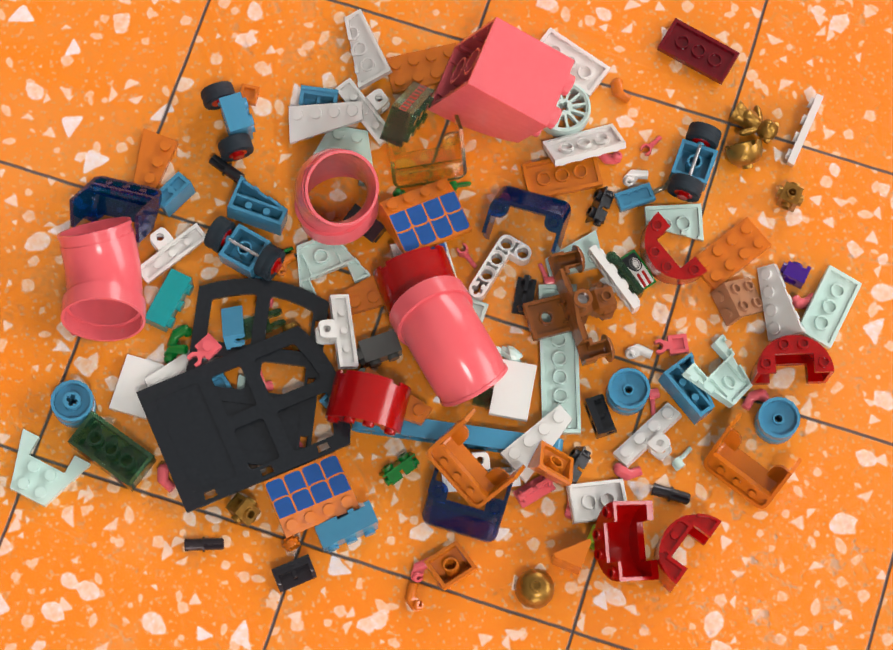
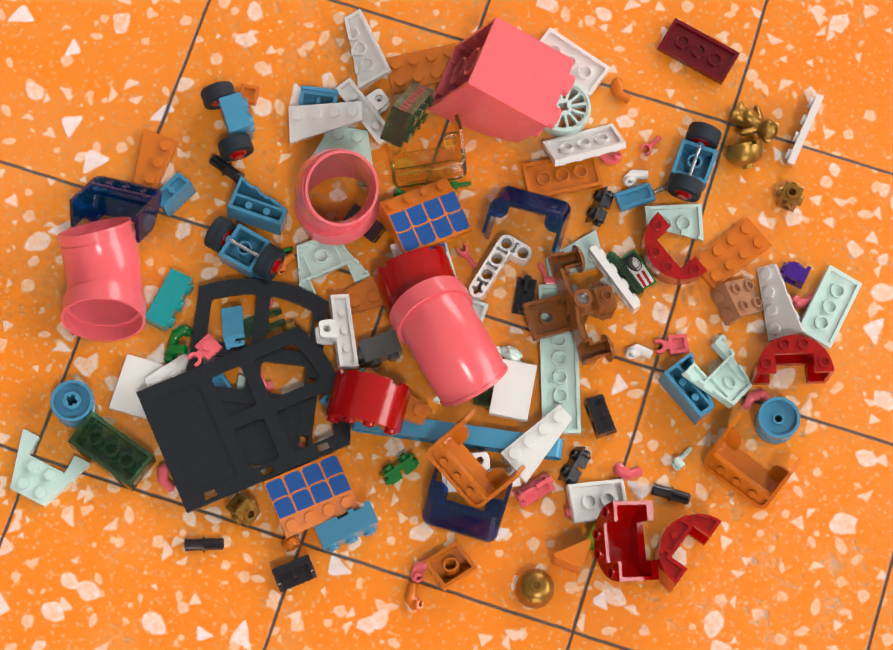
(170, 250): white plate -> none
(552, 464): orange slope -> none
(623, 381): dark azure wheel -> none
(650, 437): white plate -> none
(654, 394): coral hand -> none

